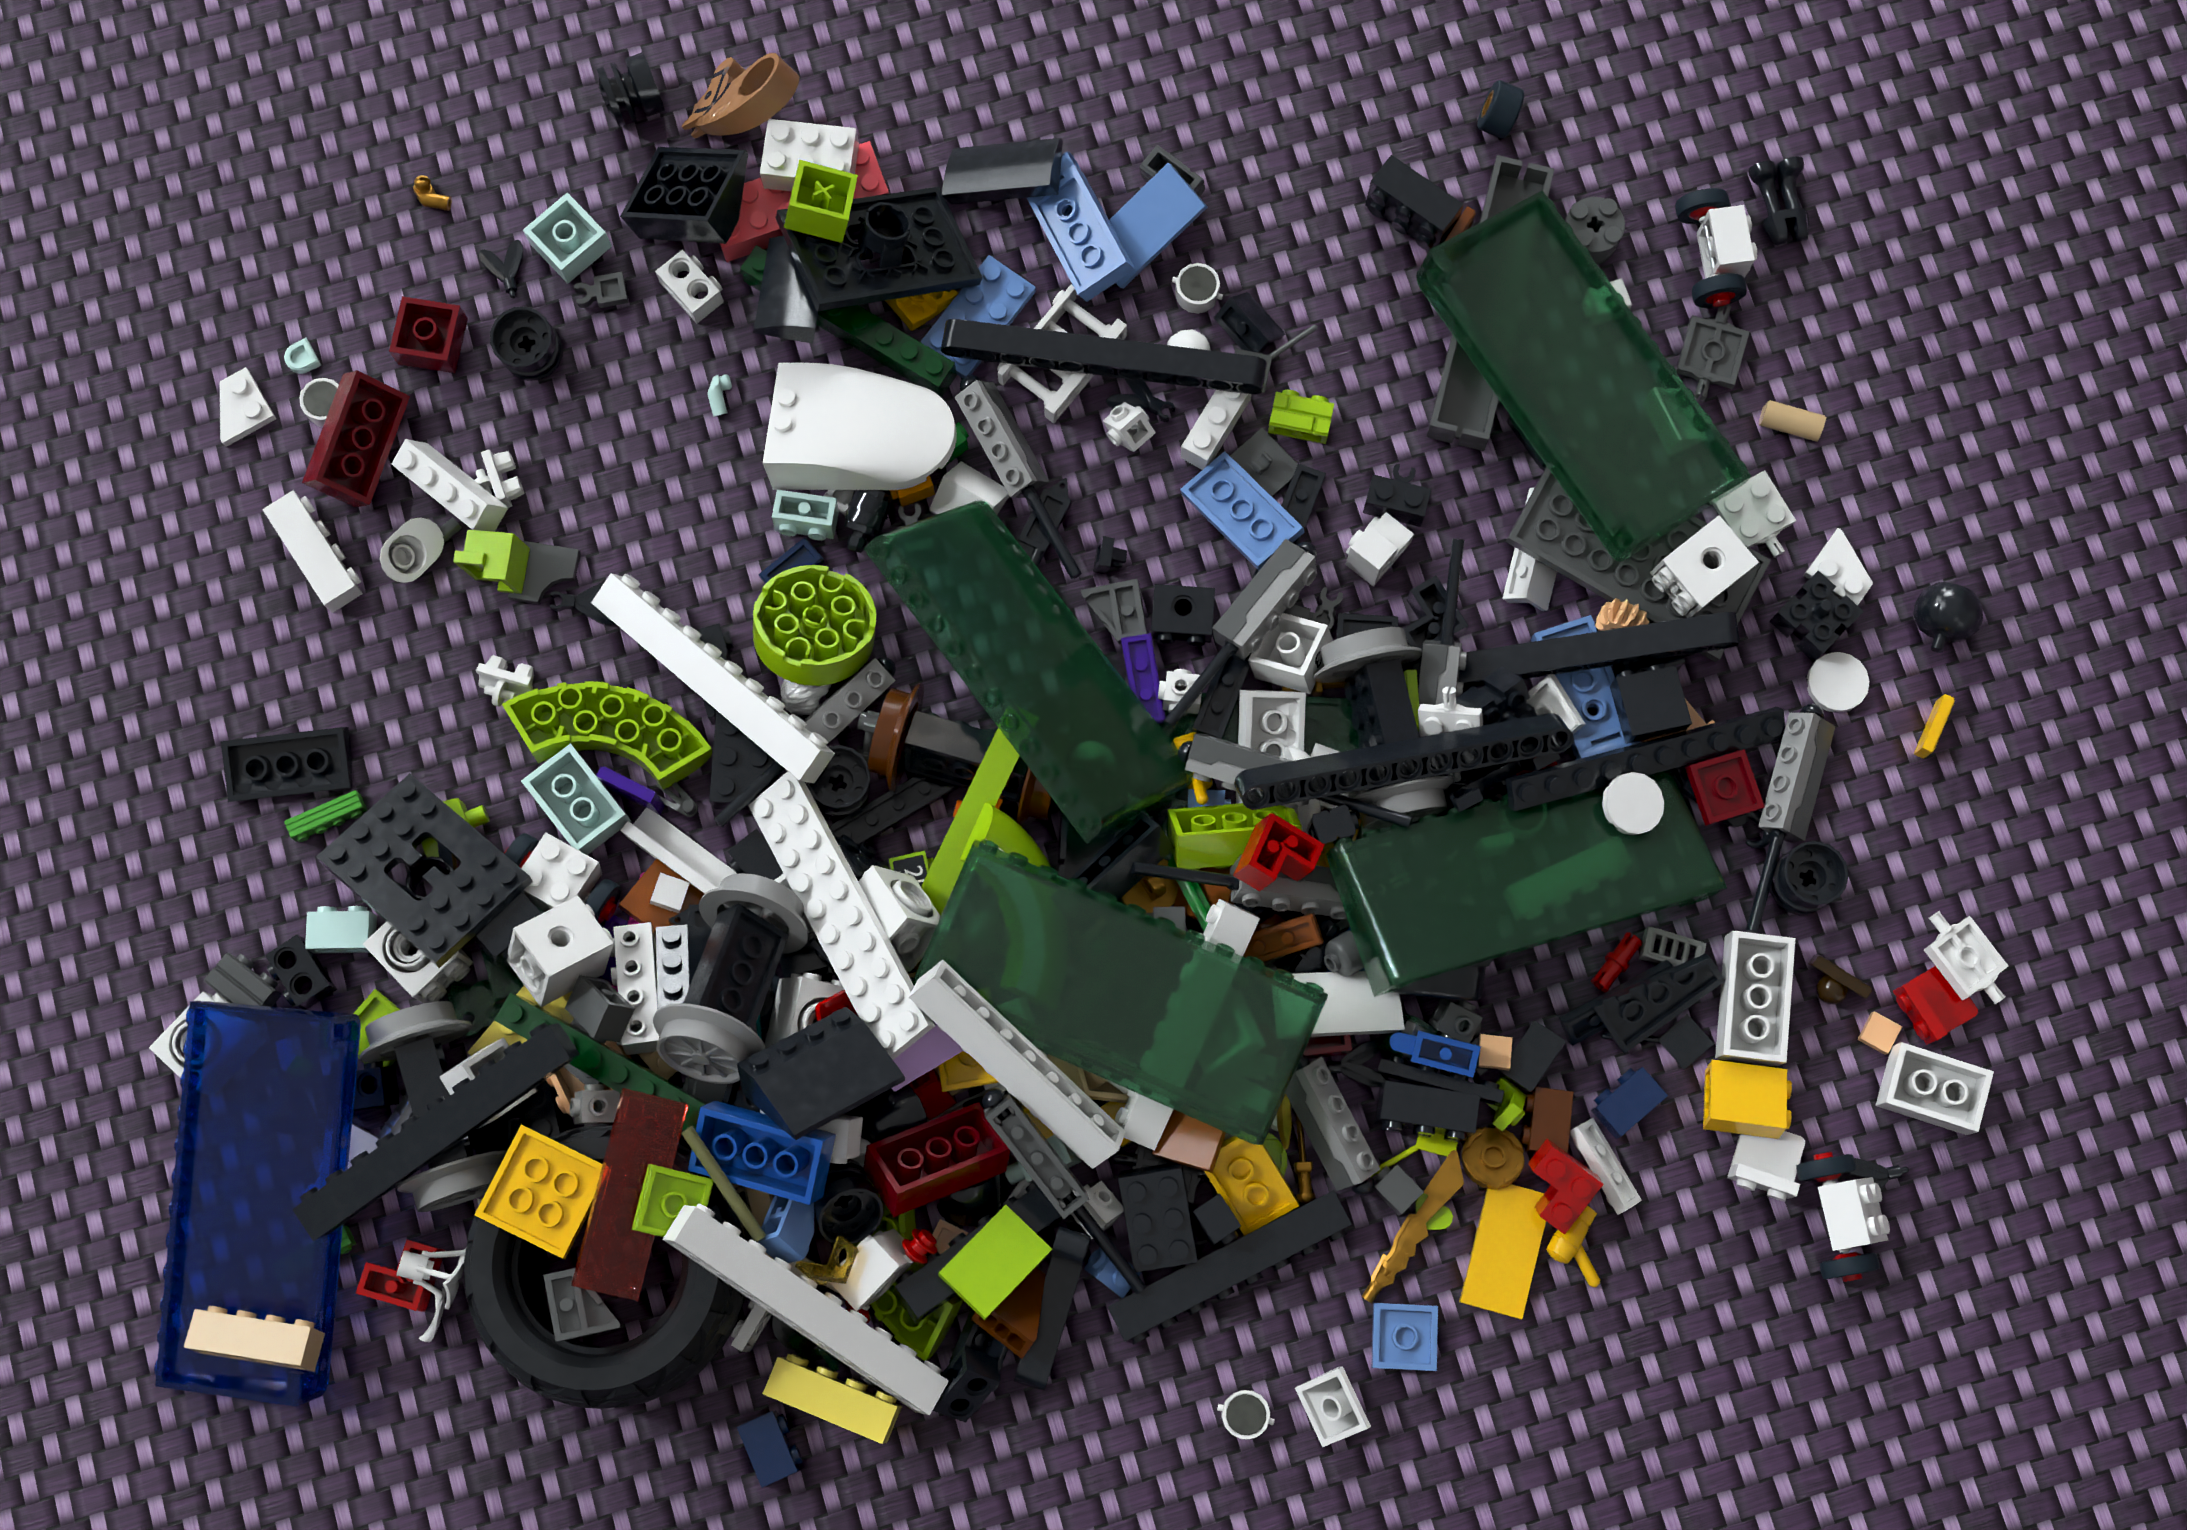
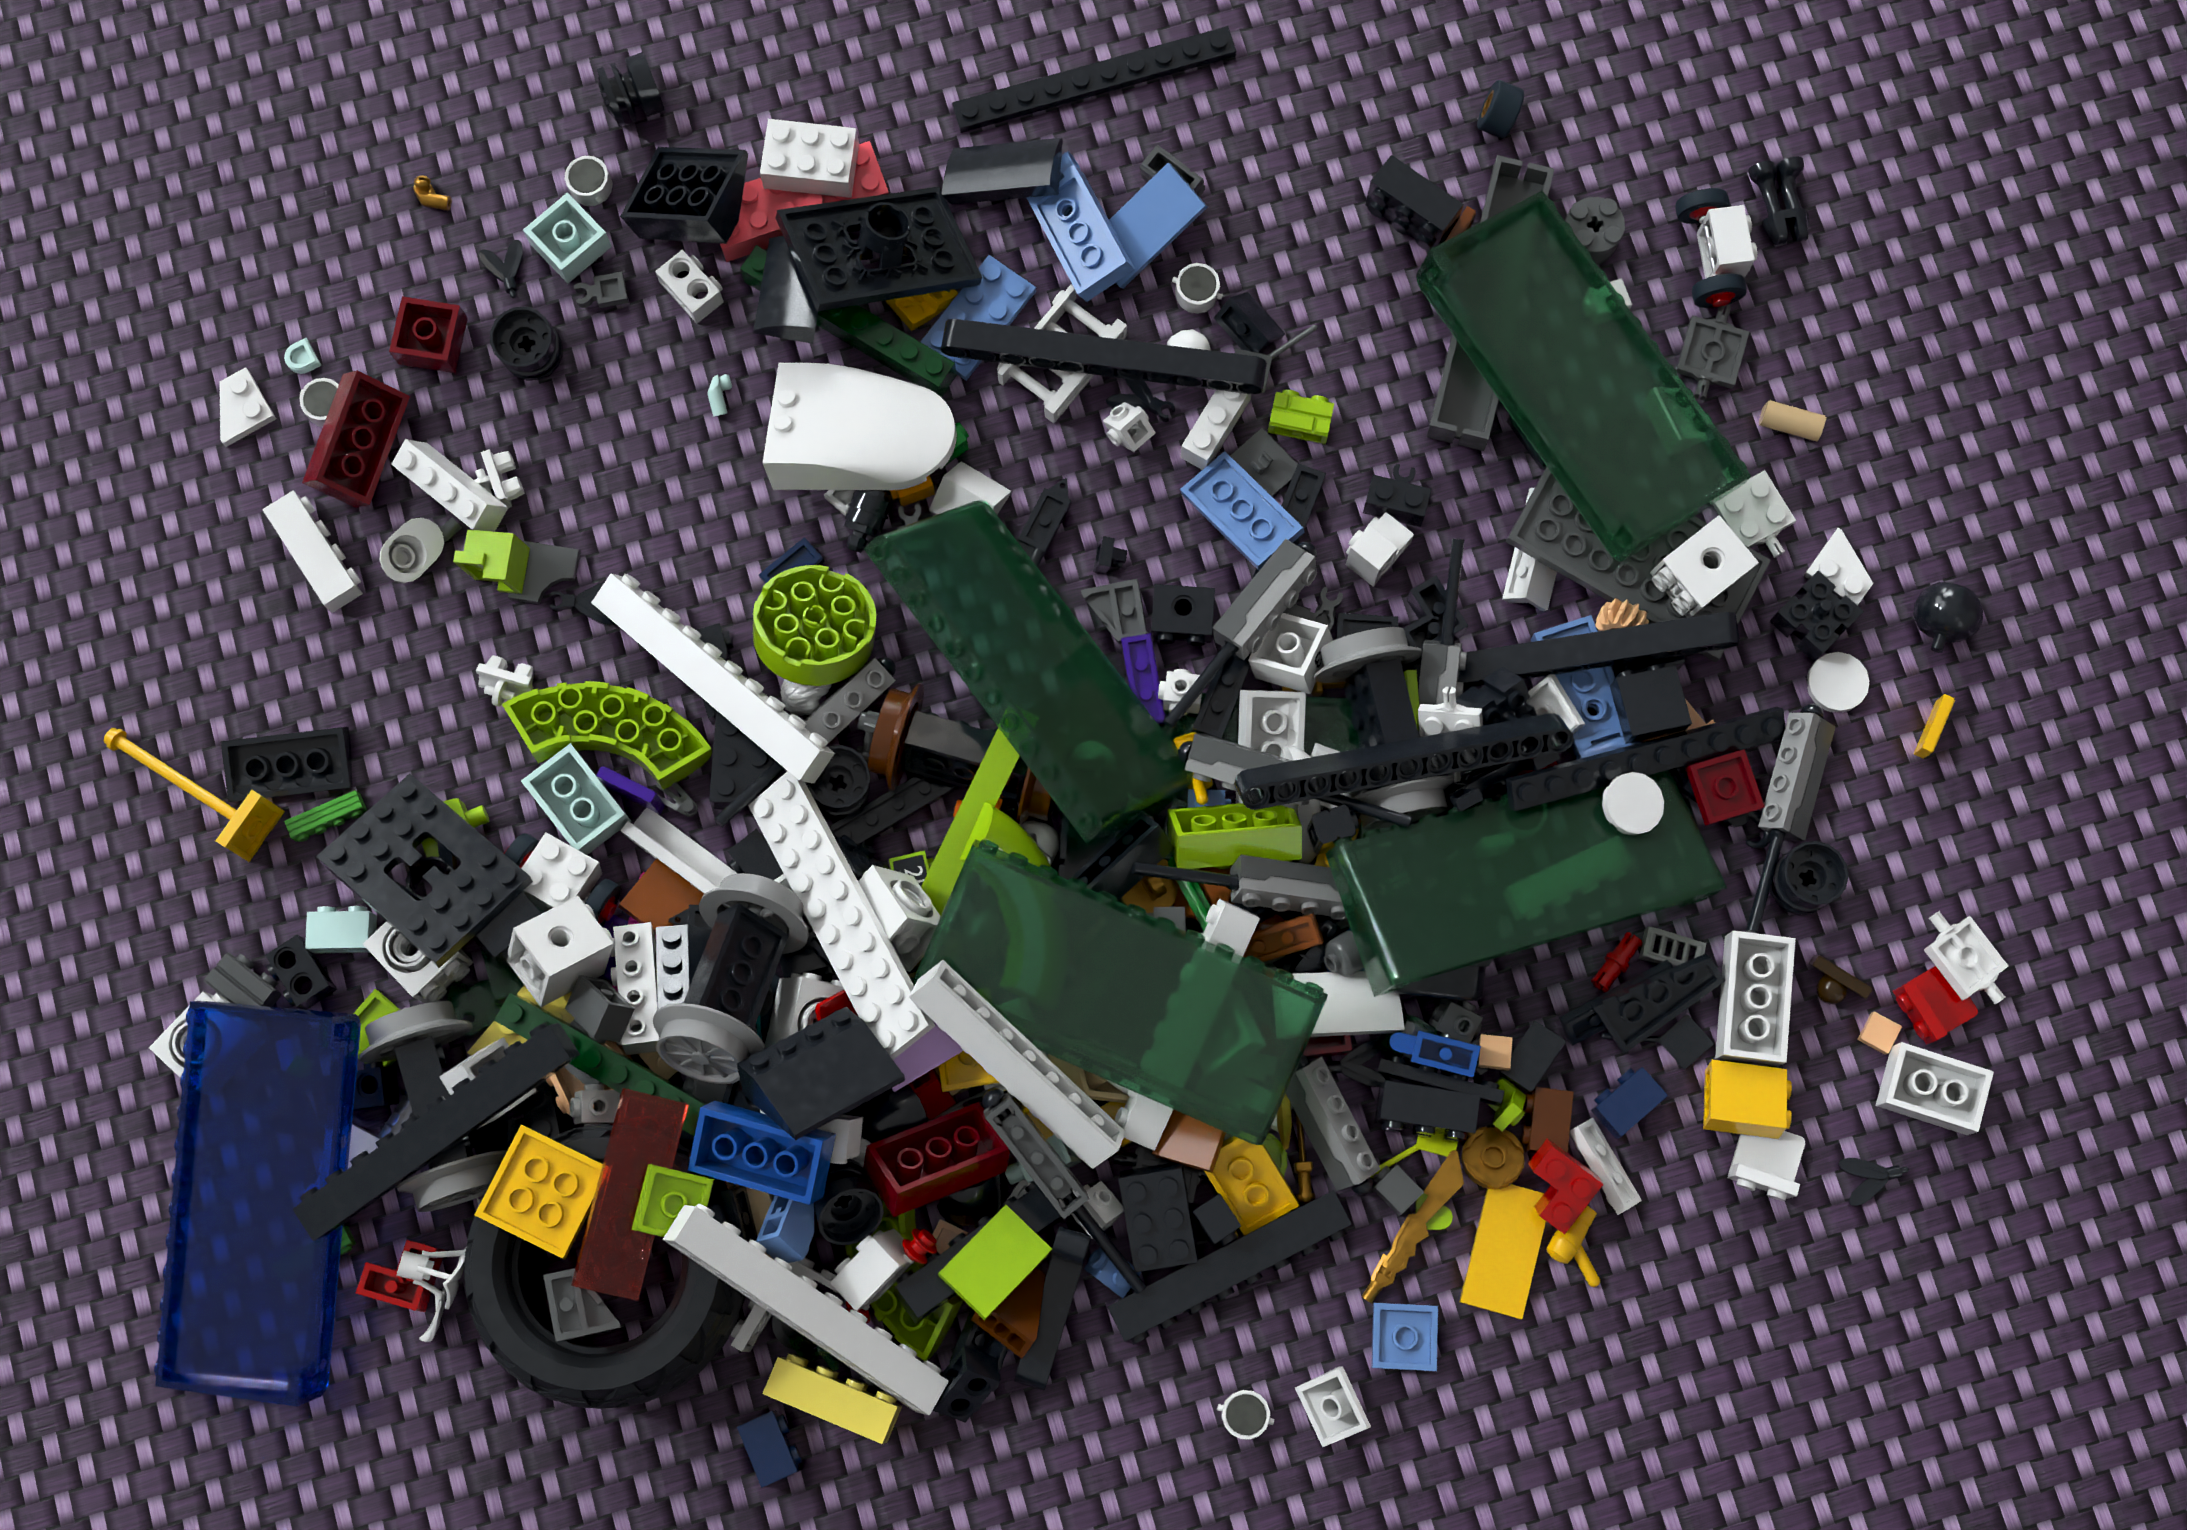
(246, 826): none -> yellow tile
(255, 1339): tan brick -> none
(588, 180): none -> piece
(669, 893): white tile -> none
(723, 1184): olive bar -> none
(742, 97): medium nougat animal -> none
(805, 515): light aqua brick -> none
(820, 201): lime brick -> none
(832, 1271): clear yellow bracket -> none
(1010, 454): light grey piece -> none
(1044, 836): none -> white hair
(1094, 79): none -> black plate
(1276, 848): red brick -> none
(1850, 1214): white brick -> none

